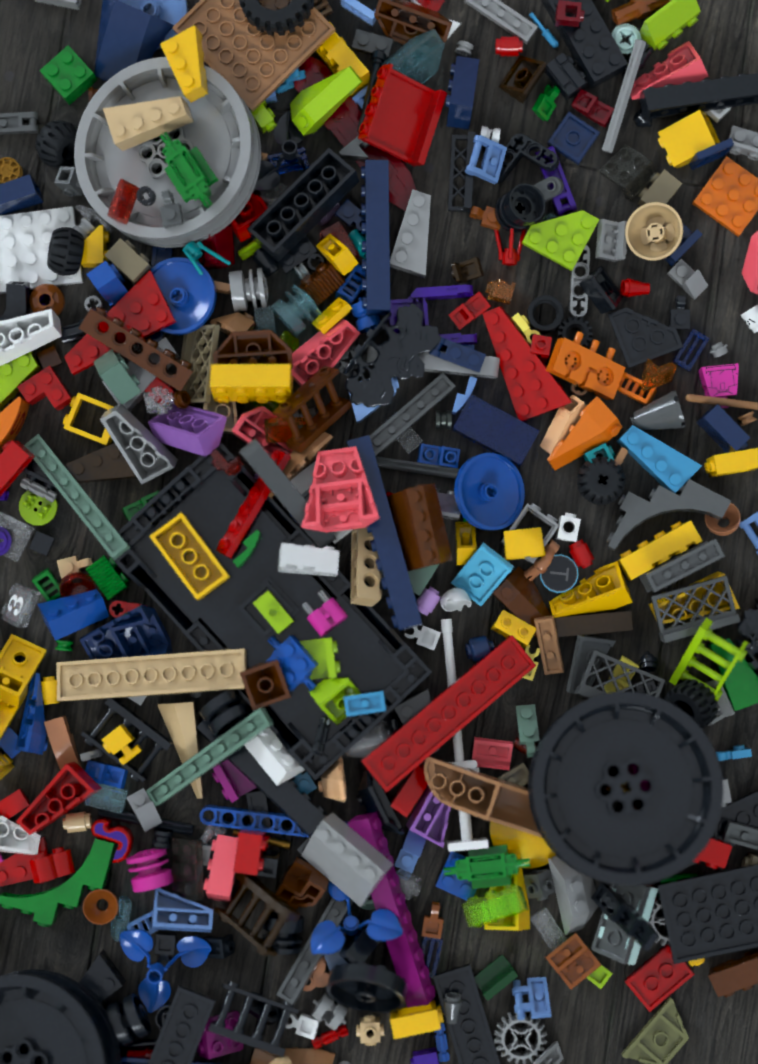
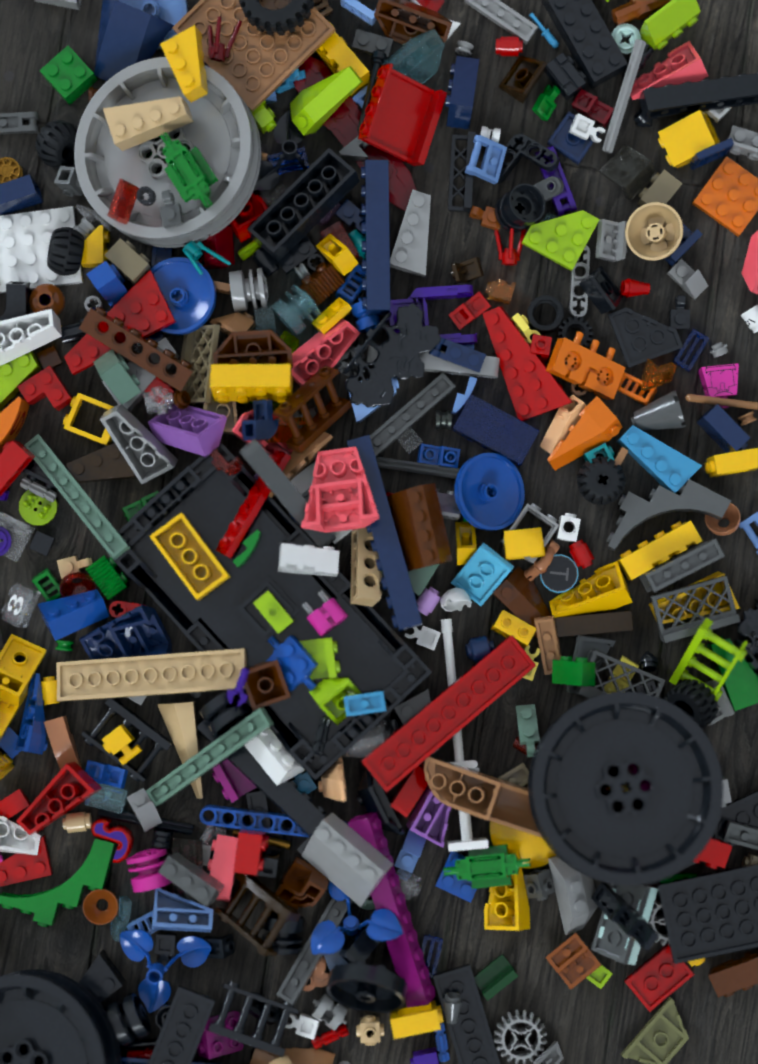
(52, 865): red brick -> none
(91, 754): light grey tile -> none
(191, 879): none -> dark grey brick
(217, 50): none -> dark red plant
(239, 688): none -> dark purple bar
(263, 425): none -> dark blue brick
(433, 924): dark orange plate -> none
(492, 753): coral plate -> none
(494, 906): clear neon green wedge -> none
(538, 998): medium blue plate -> none
(548, 928): clear plate -> none
(568, 7): dark red brick -> none
(573, 672): none -> green piece
(583, 128): none -> white plate
(737, 752): dark azure plate -> none

